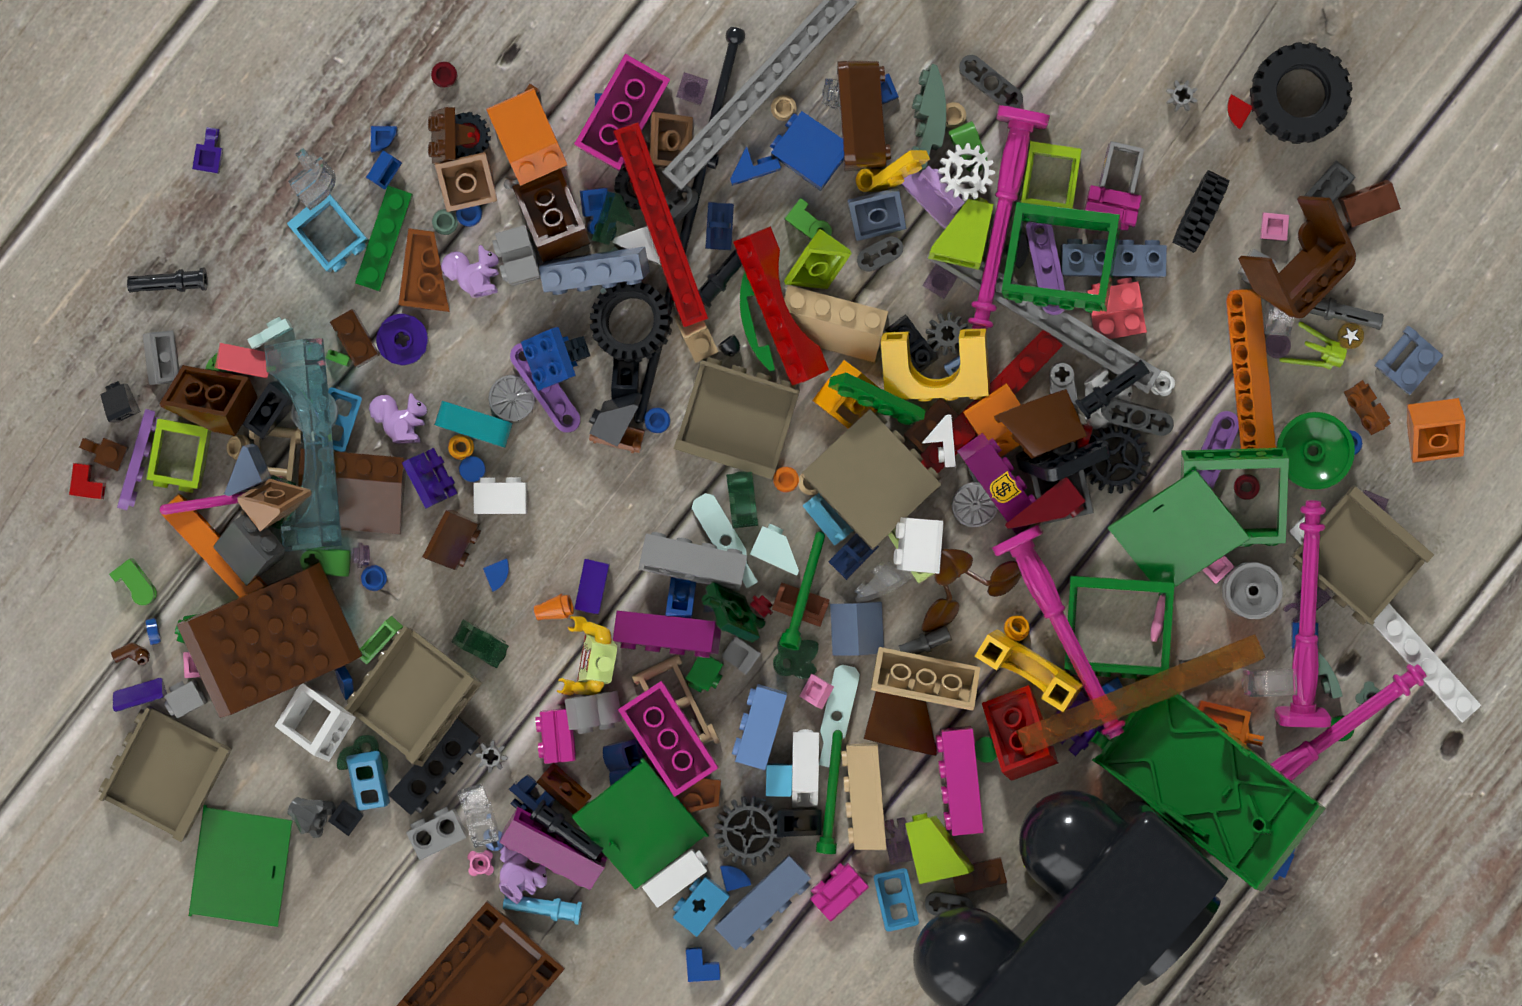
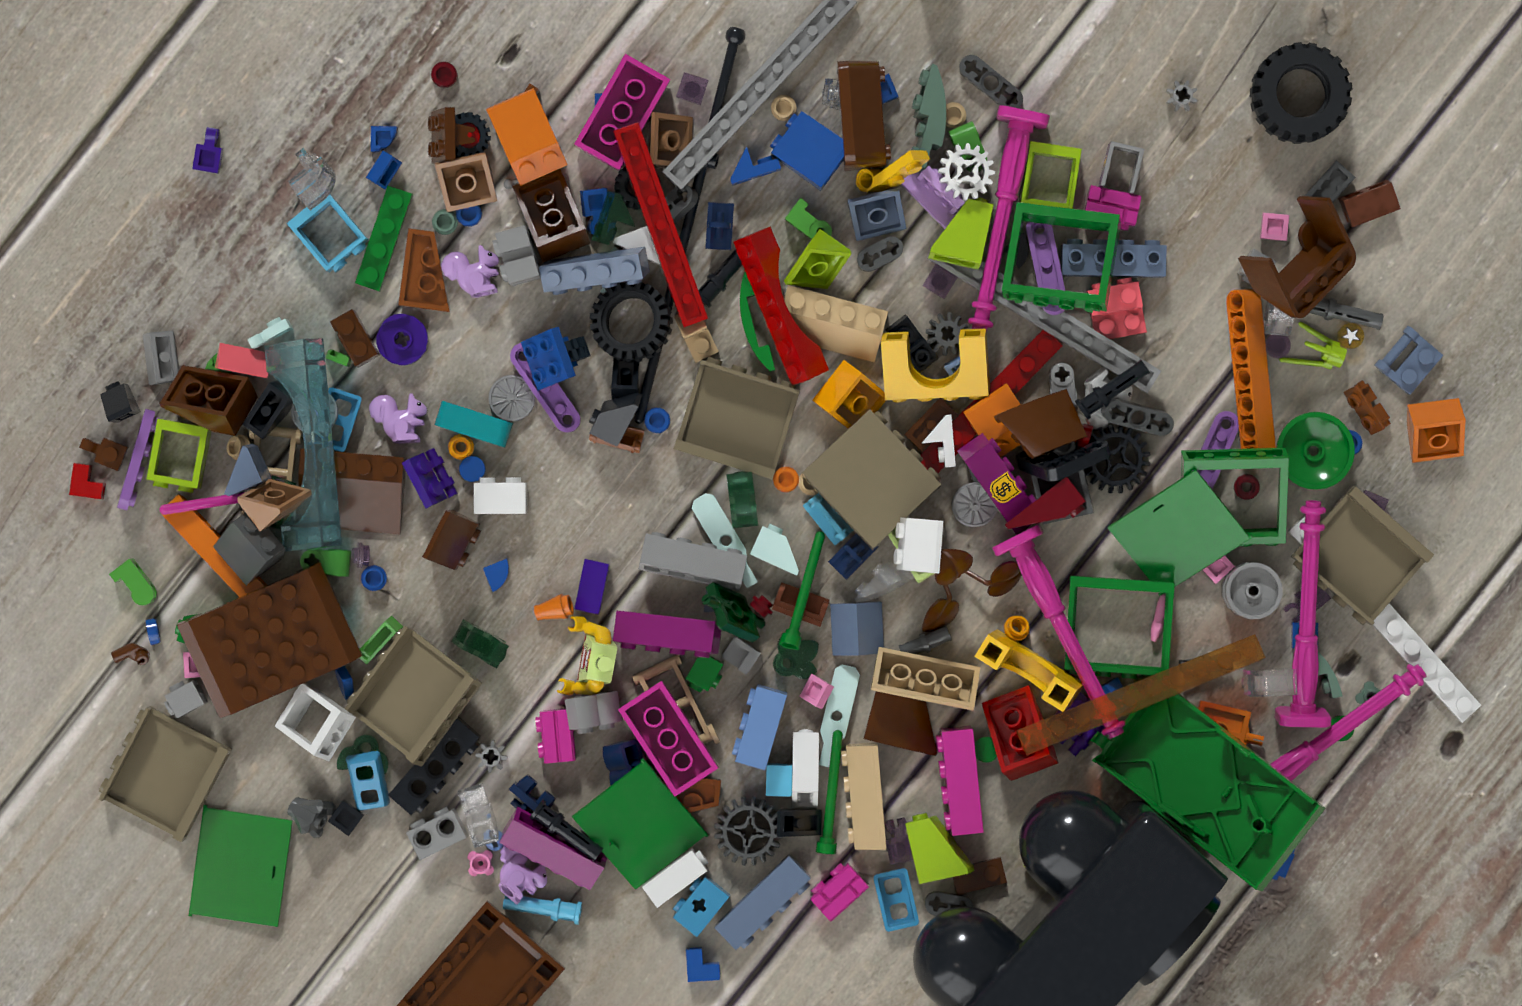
(138, 694): dark purple slope -> none
(179, 280): black pin -> none
(563, 788): reddish brown plate -> none
(680, 598): blue slope -> none
(730, 346): black hinge -> none
(734, 877): blue tile -> none
(877, 398): green plate -> none
(1169, 383): white plate -> none
(1201, 211): black tyre -> none
(1238, 111): red tile -> none

